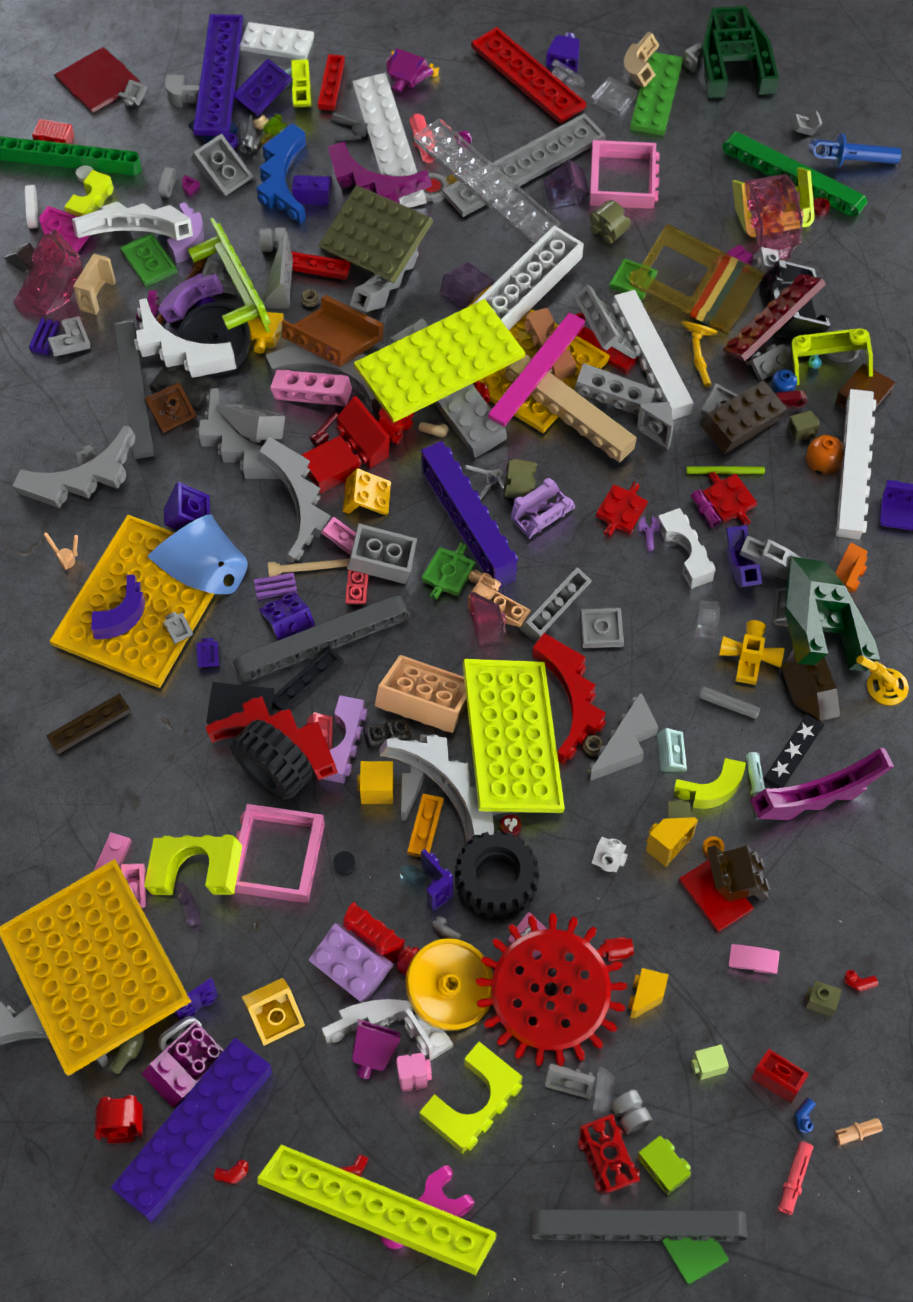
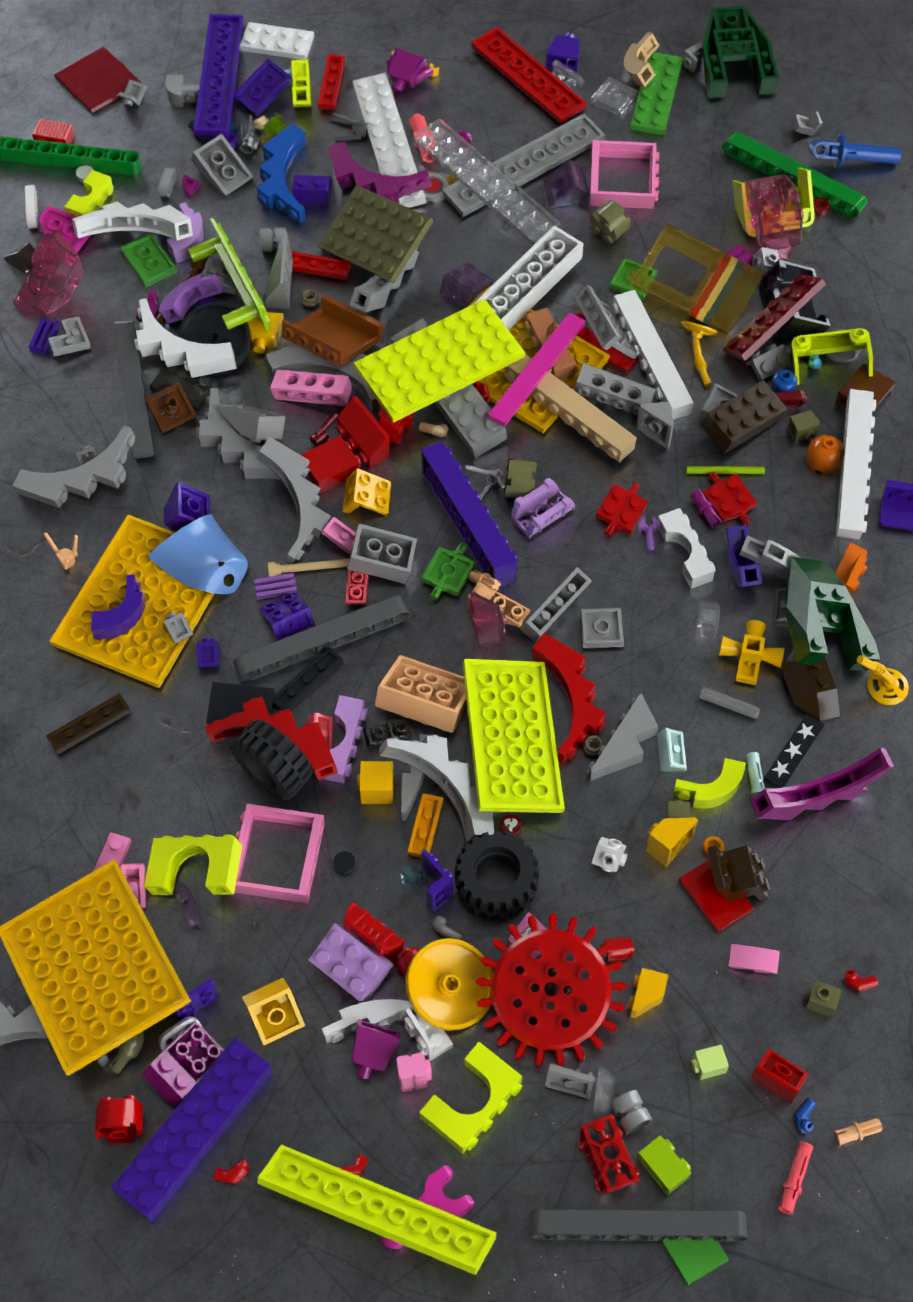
(91, 280): tan panel -> none

